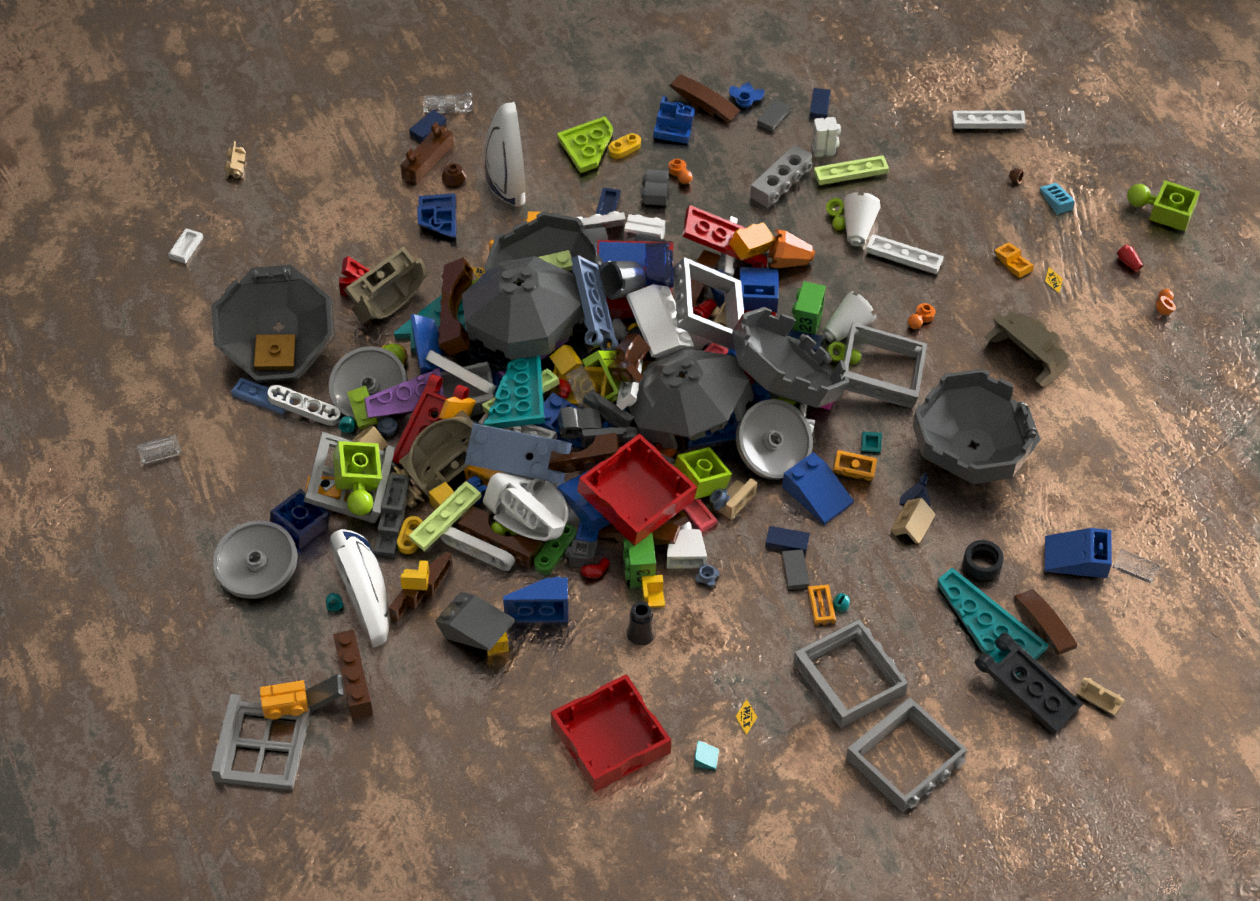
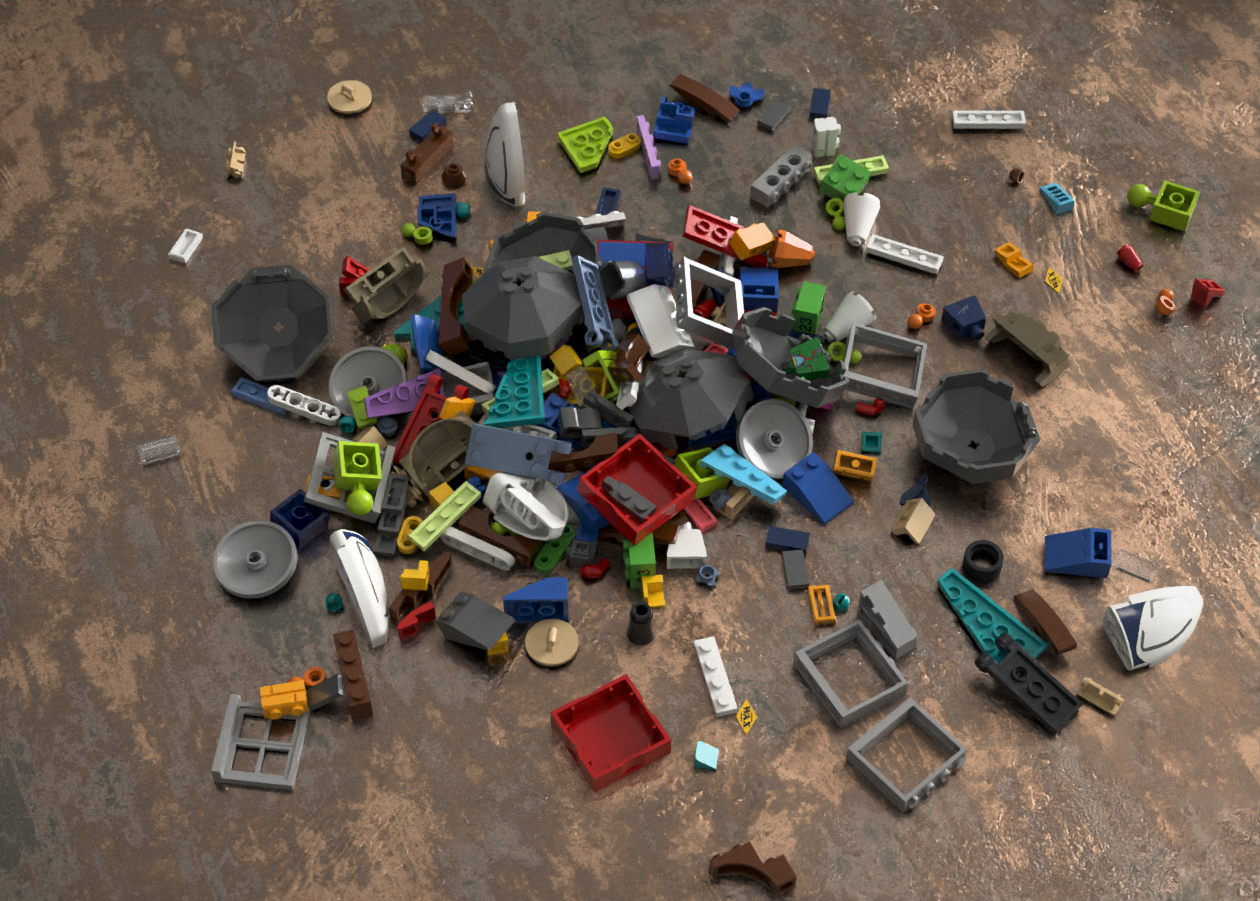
(275, 352): pearl gold plate -> none
(310, 675): none -> orange plate
(349, 97): none -> tan shield
(410, 624): none -> red slope
(421, 235): none -> lime plate
(462, 209): none -> teal hinge
(551, 642): none -> tan shield
(628, 499): none -> dark grey hinge
(645, 226): white brick -> none
(647, 143): none -> lavender plate
(655, 187): dark grey brick -> none
(715, 676): none -> white plate
(743, 473): none -> medium azure wing
(743, 859): none -> reddish brown arch
(807, 361): none -> green torso
(844, 178): none -> bright green brick
(876, 407): none -> red arm
(886, 620): none -> light grey wedge
(965, 318): none -> dark blue torso
(1153, 624): none -> white panel
(1205, 290): none -> red slope

